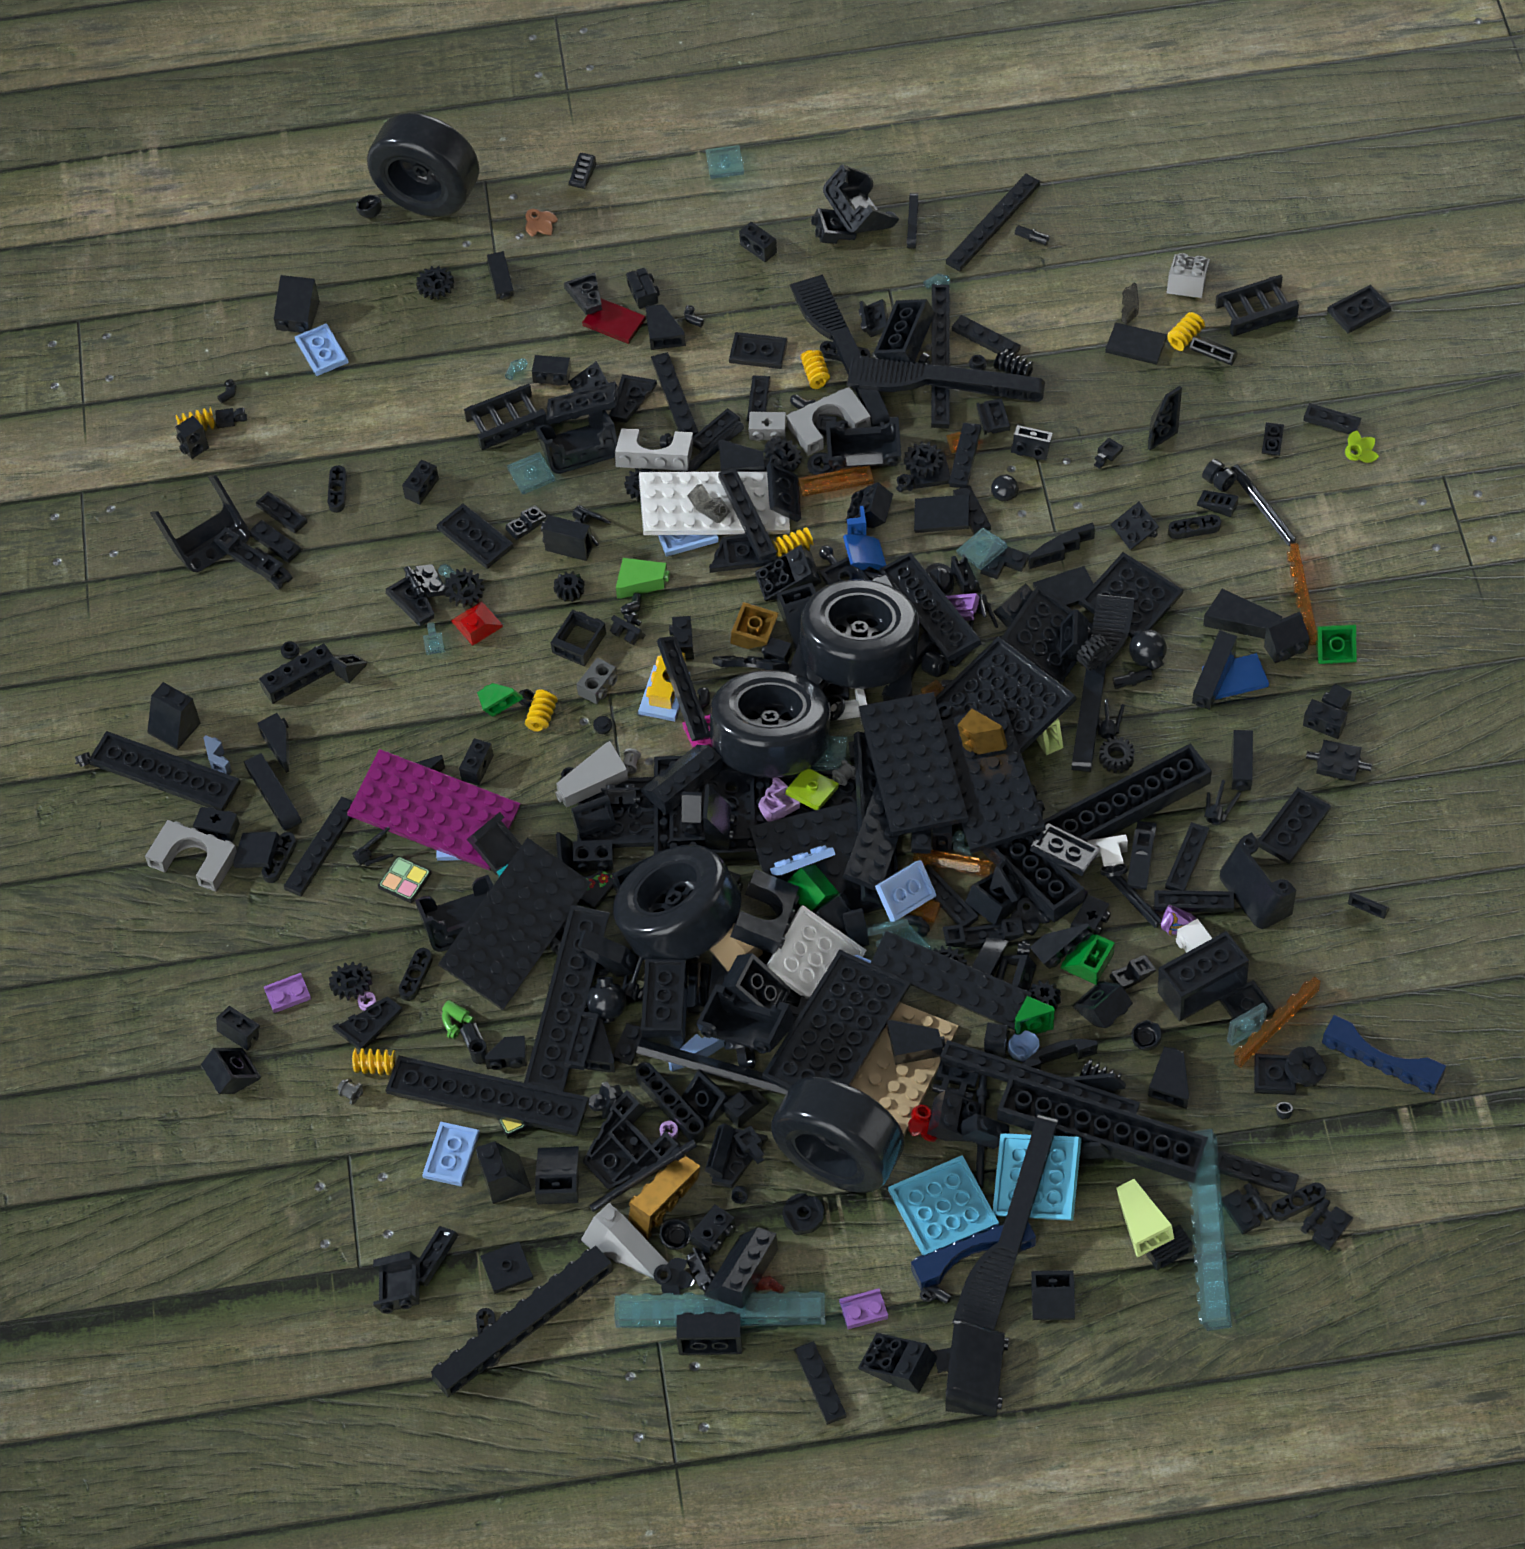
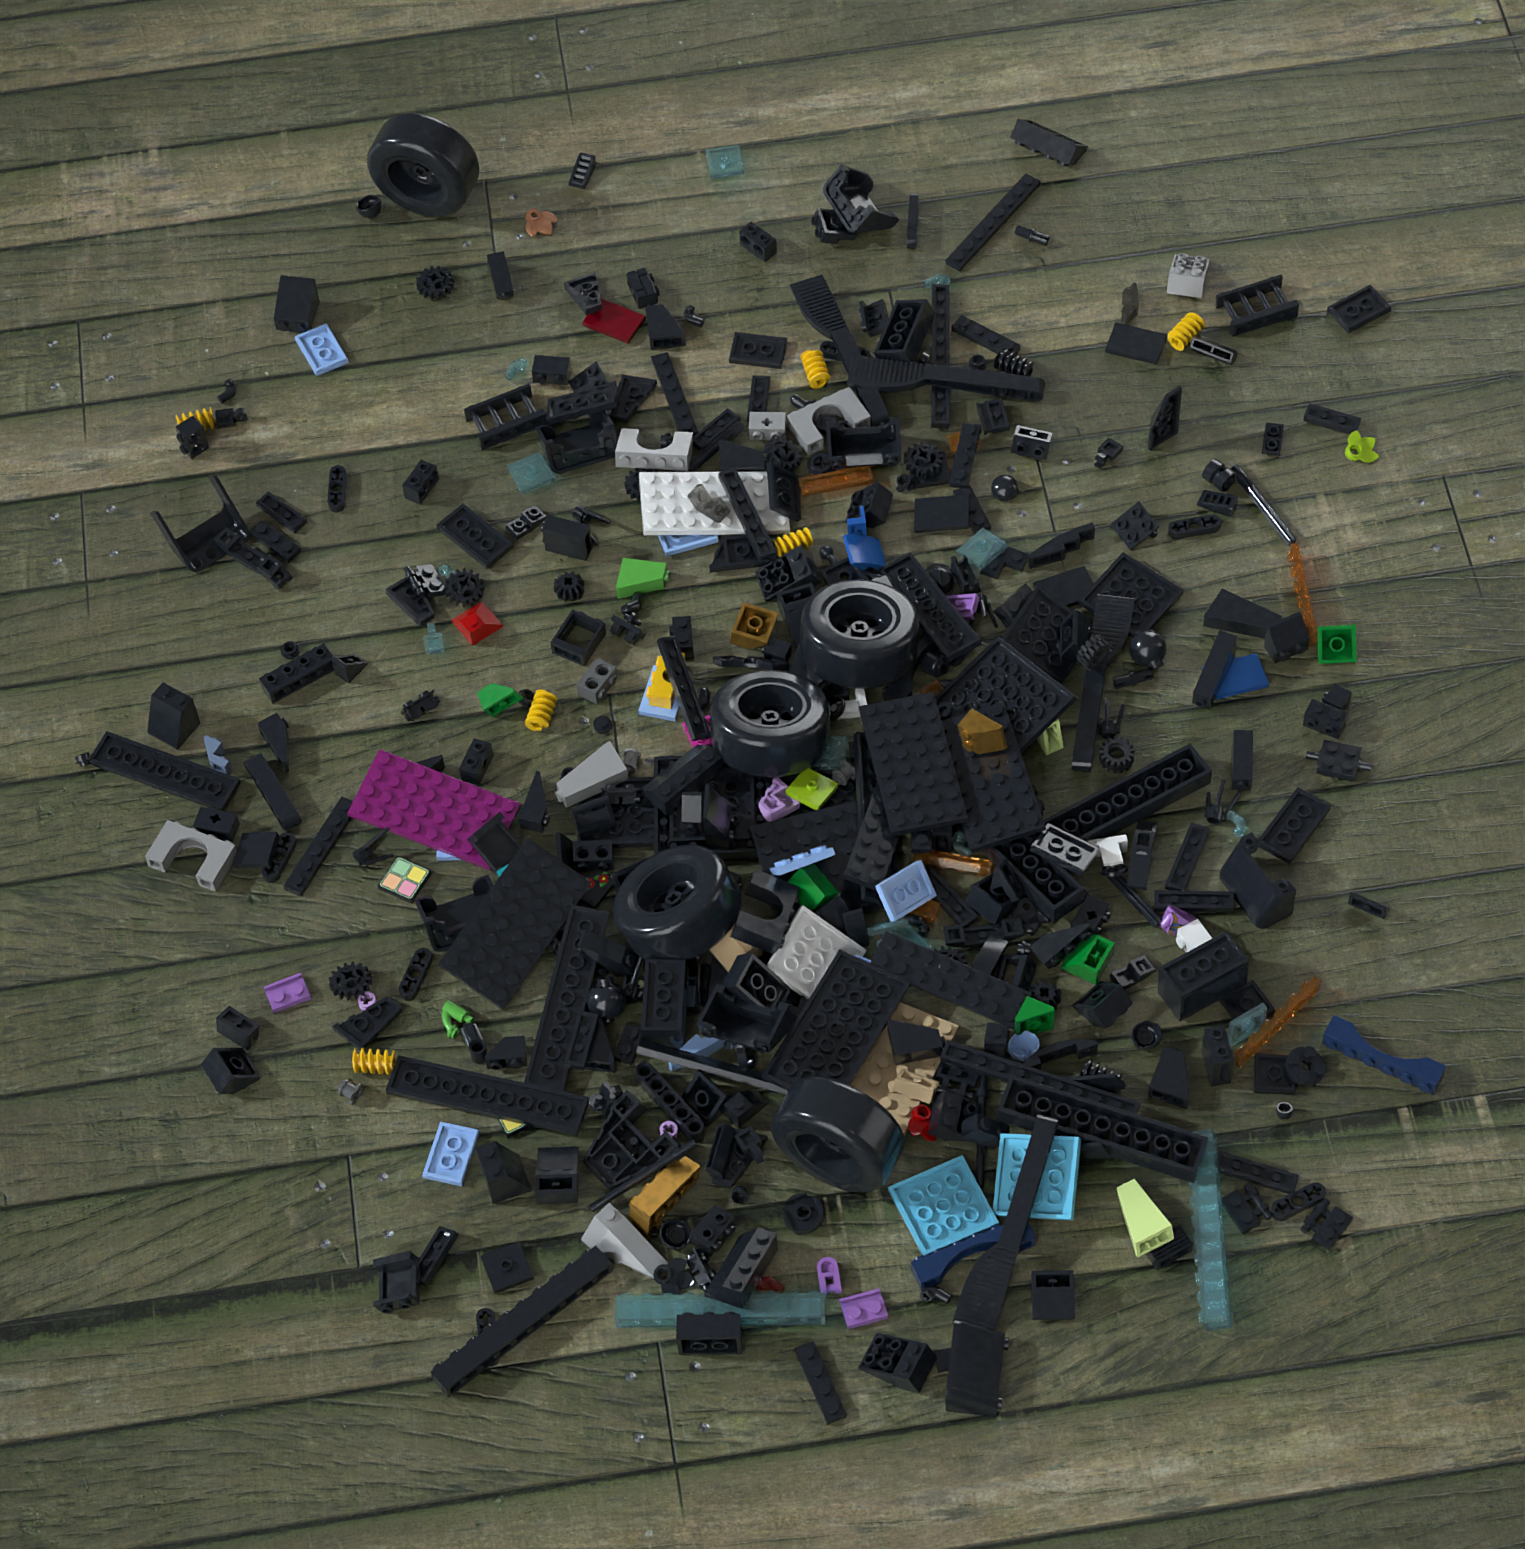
(425, 700): none -> black hinge
(534, 811): none -> black slope
(828, 1269): none -> medium lavender plate
(915, 1086): none -> tan slope
(1047, 141): none -> black slope
(1216, 1055): none -> black panel
(1240, 823): none -> clear light blue arm

